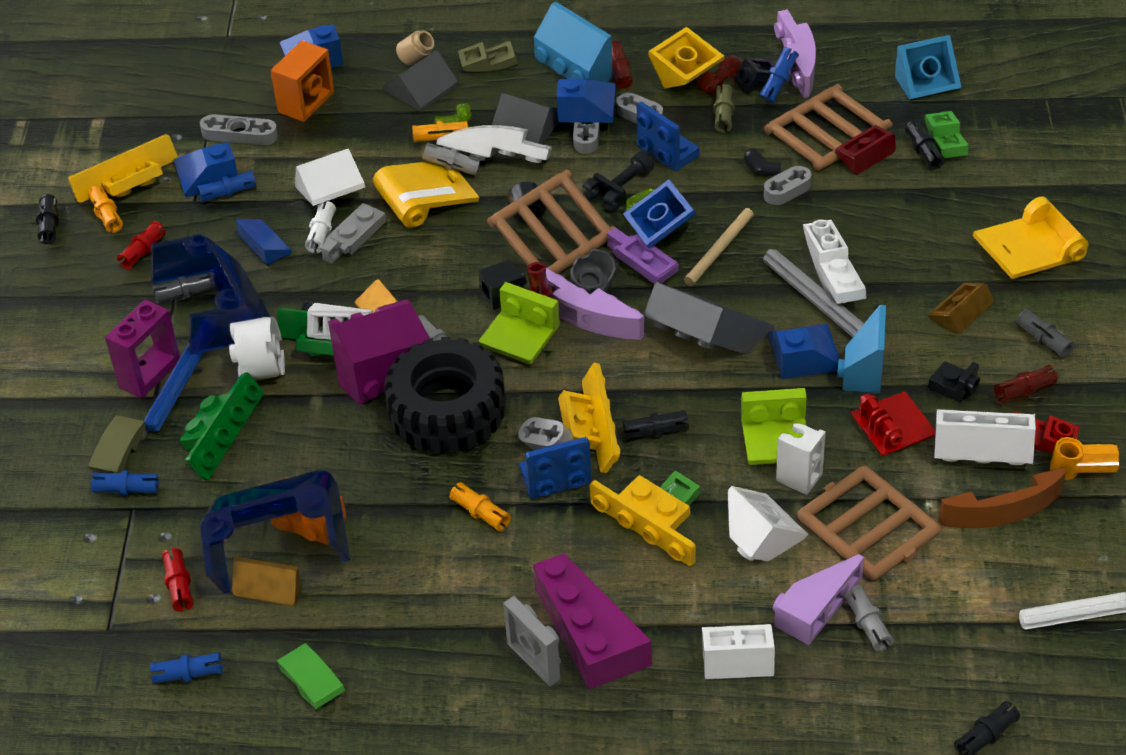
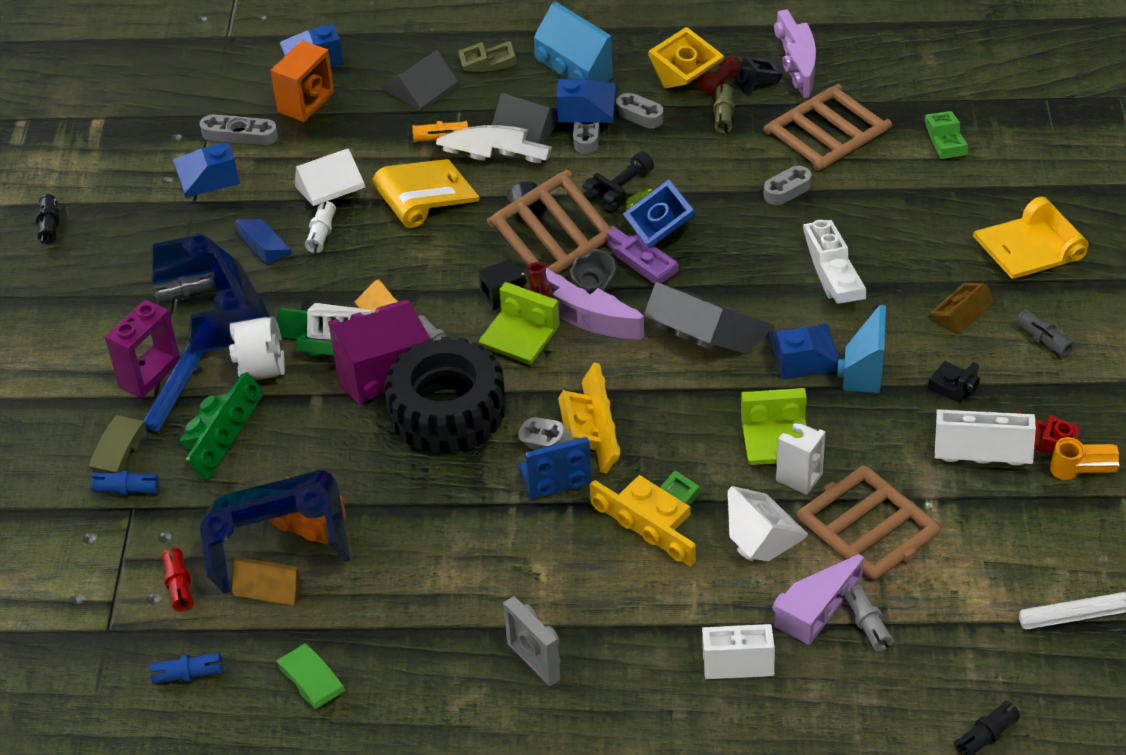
(105, 209): light orange pin -> none
(126, 170): yellow bracket -> none
(141, 245): red pin -> none
(226, 186): blue pin -> none
(352, 232): light grey hinge -> none
(415, 47): tan brick -> none
(451, 159): light grey pin -> none
(463, 114): clear neon green arm -> none
(480, 506): light orange pin -> none
(591, 626): magenta wedge -> none
(620, 66): clear red pin -> none
(655, 424): black pin -> none
(663, 139): blue bracket -> none
(718, 247): tan bar -> none
(759, 164): black arm -> none
(779, 75): blue pin -> none
(813, 292): light grey axle -> none
(867, 149): dark red slope -> none
(892, 422): red hinge -> none
(924, 144): black pin -> none
(927, 67): dark azure slope -> none
(967, 512): dark orange slope -> none
(1025, 383): clear red pin -> none

